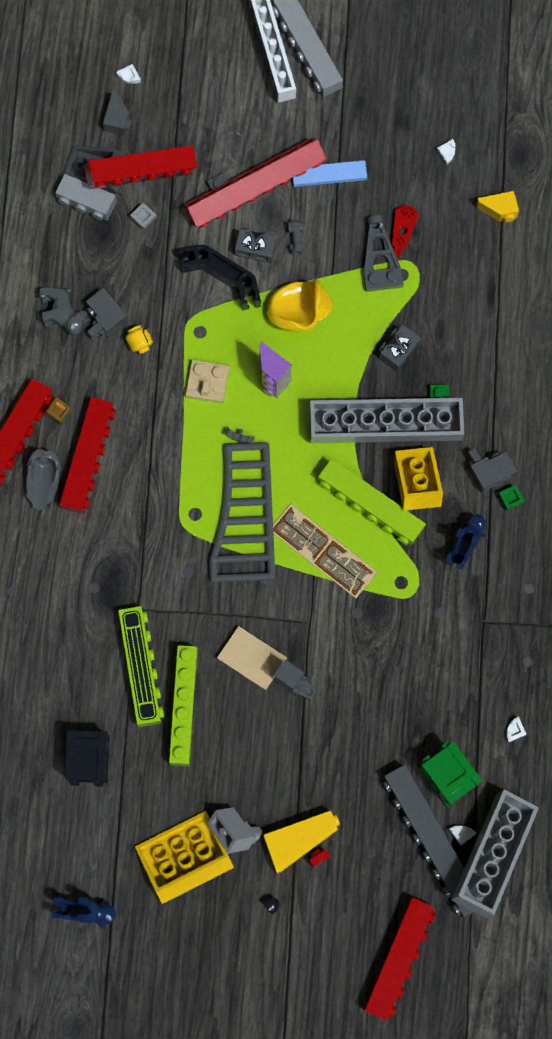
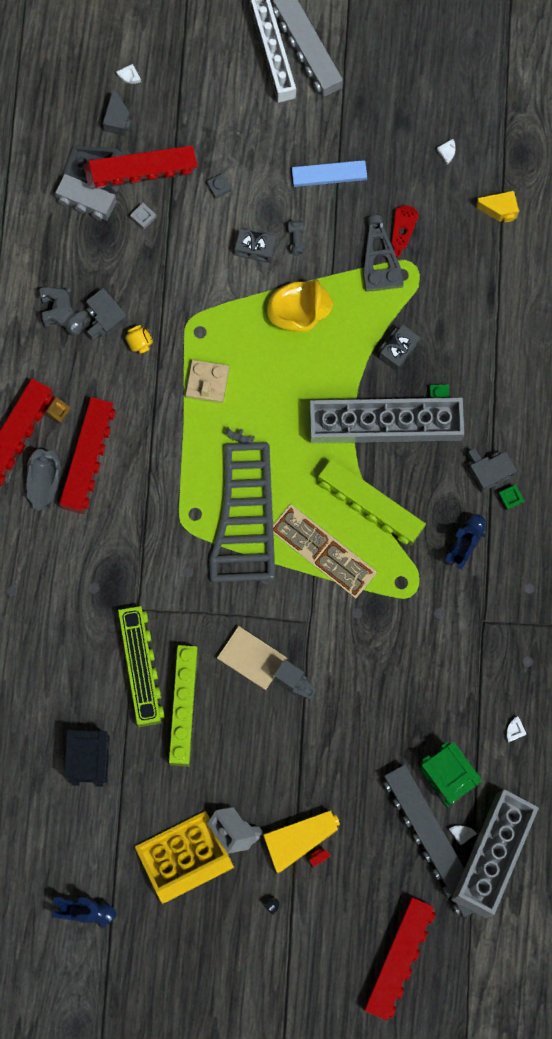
(222, 269): black piece -> none
(255, 182): brick -> none
(274, 371): medium lavender slope -> none
(418, 478): yellow brick -> none

